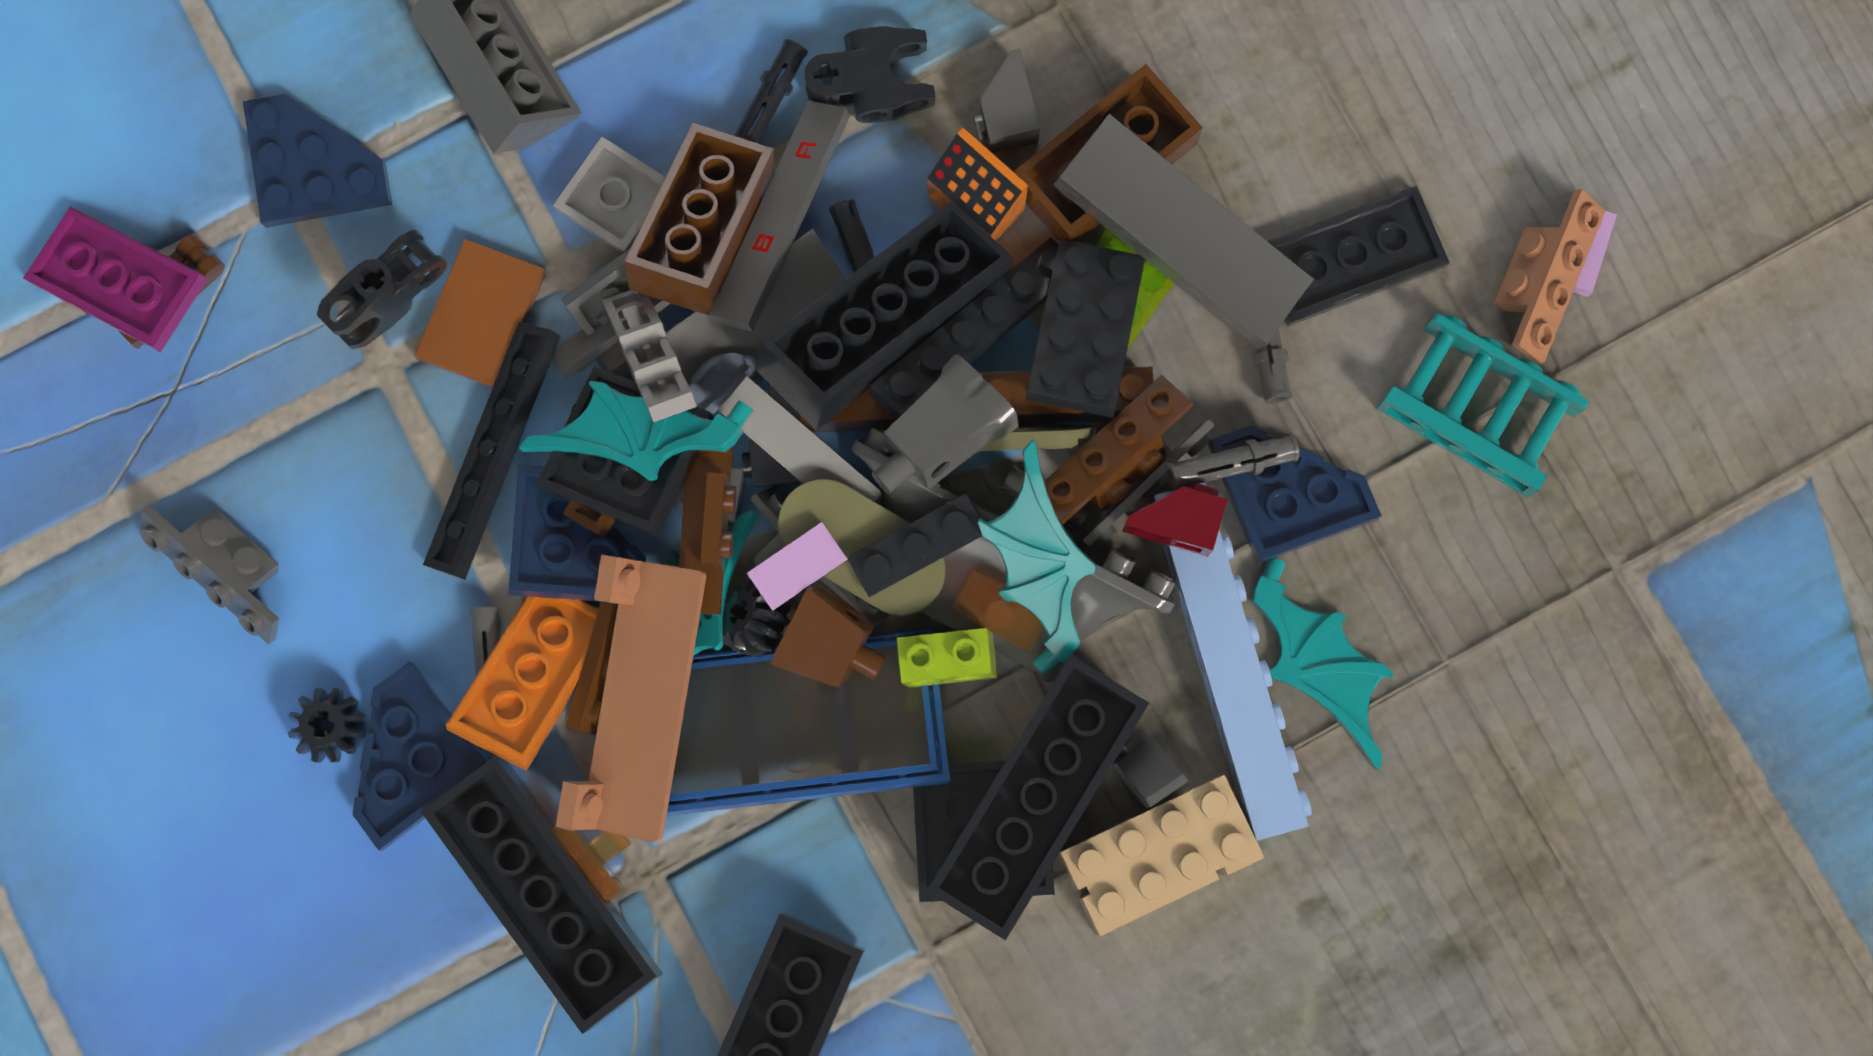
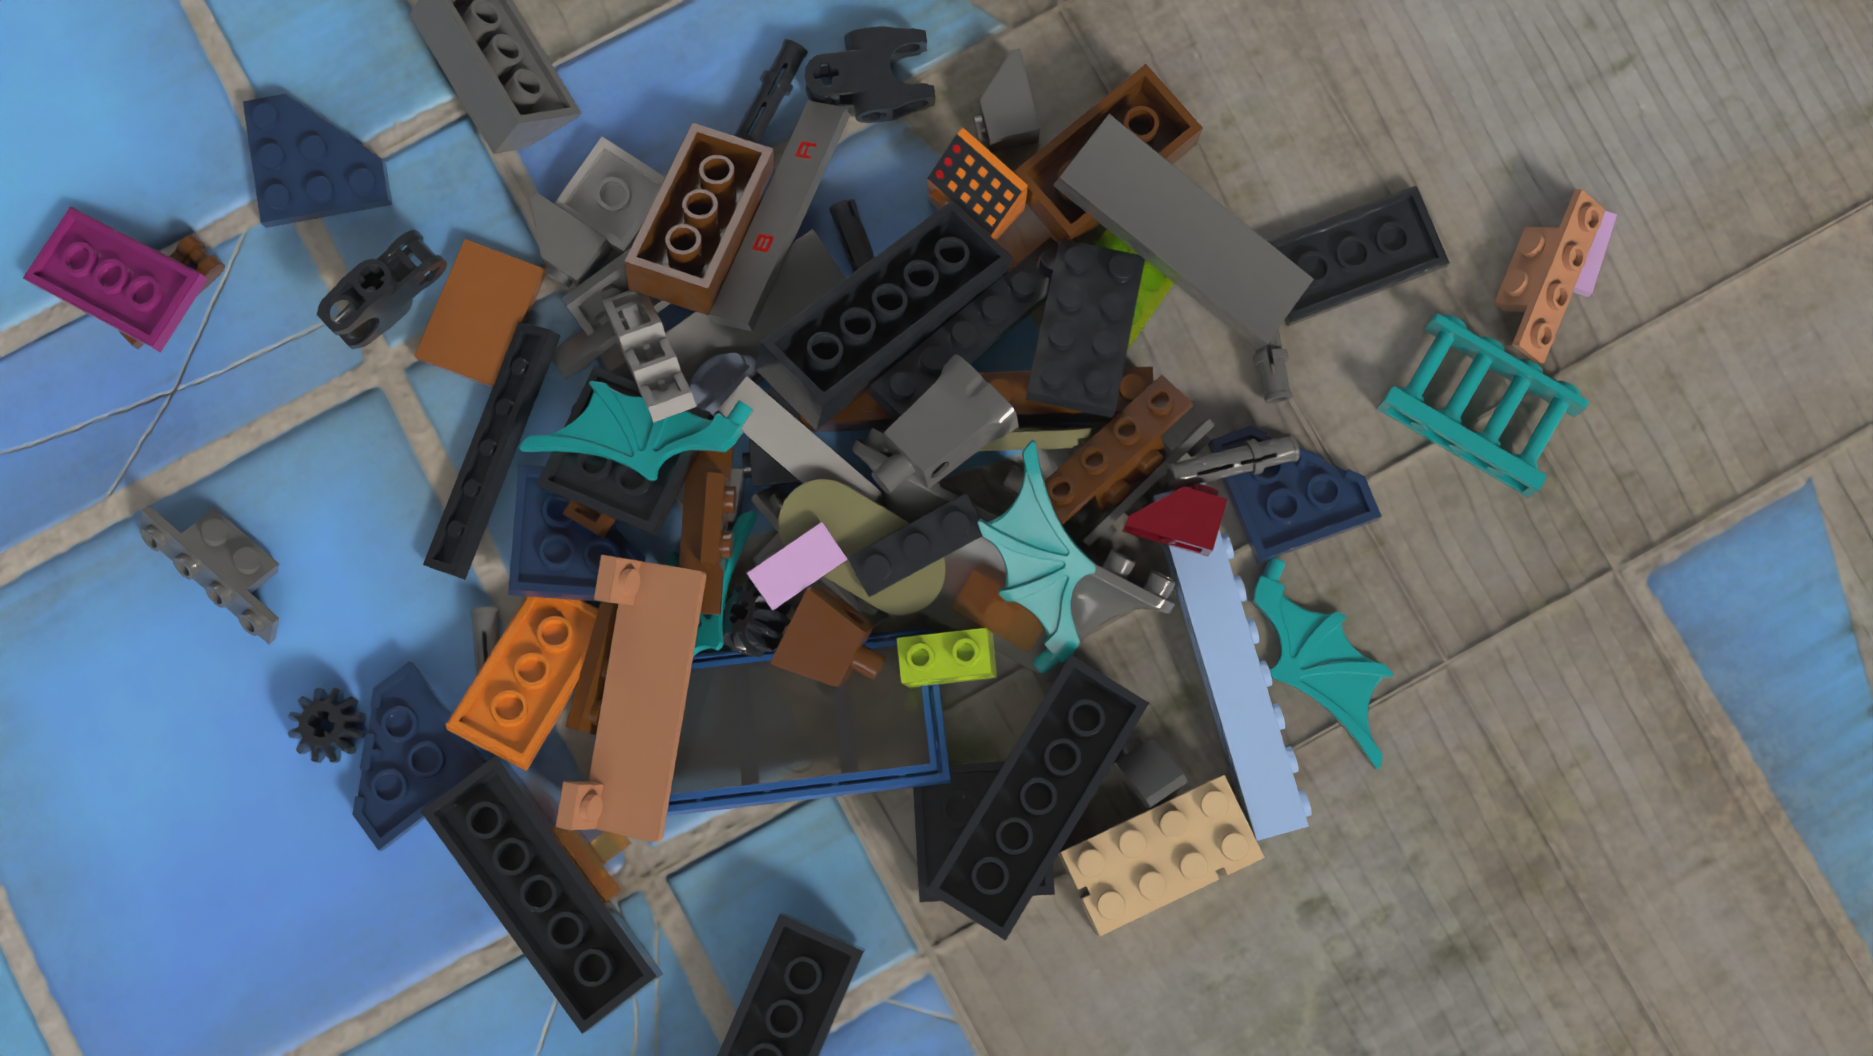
(567, 244): none -> dark grey slope

